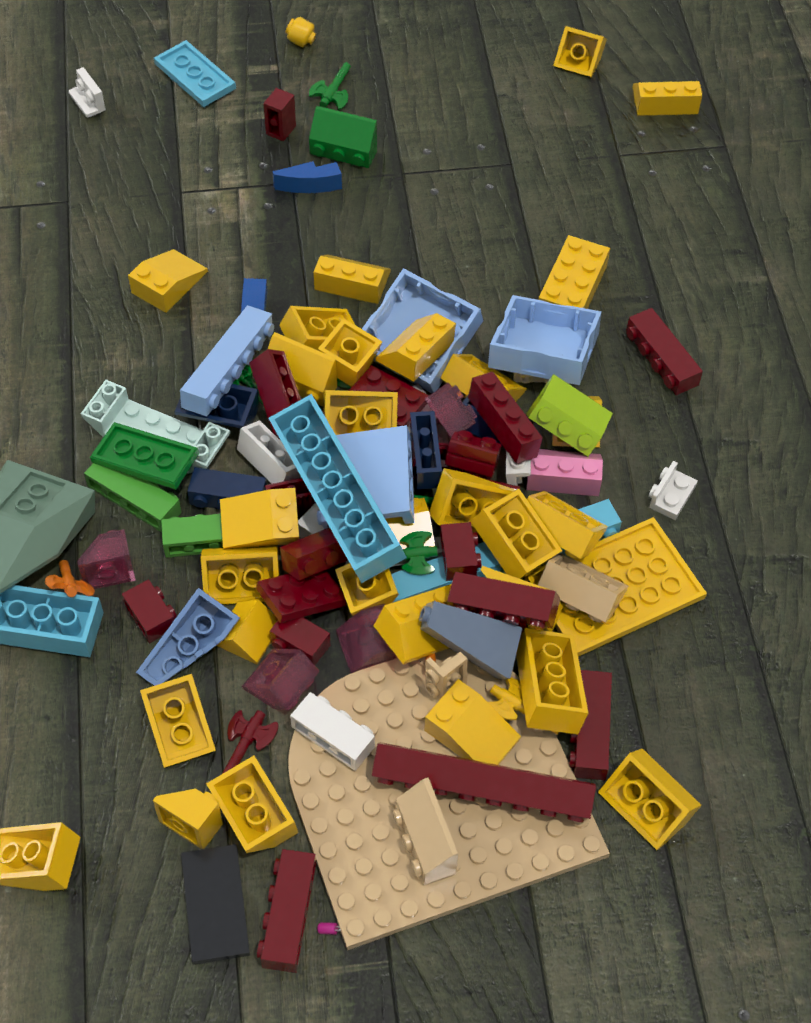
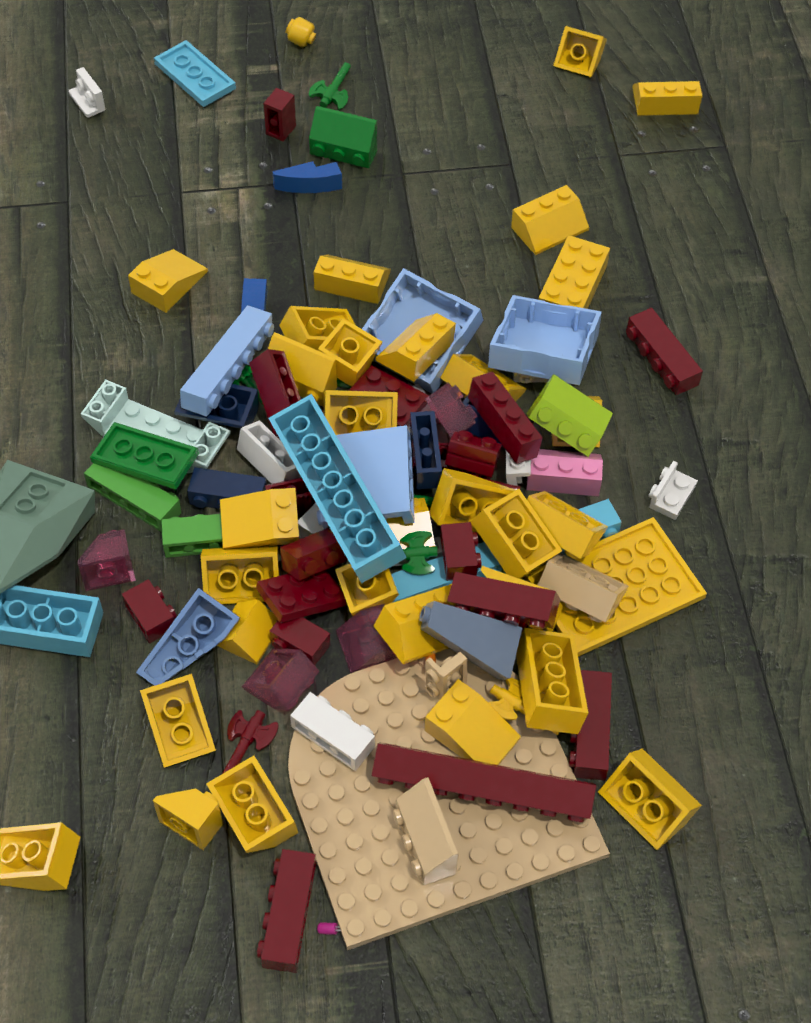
(68, 582): orange piece -> none
(215, 904): black tile -> none
(549, 219): none -> yellow slope

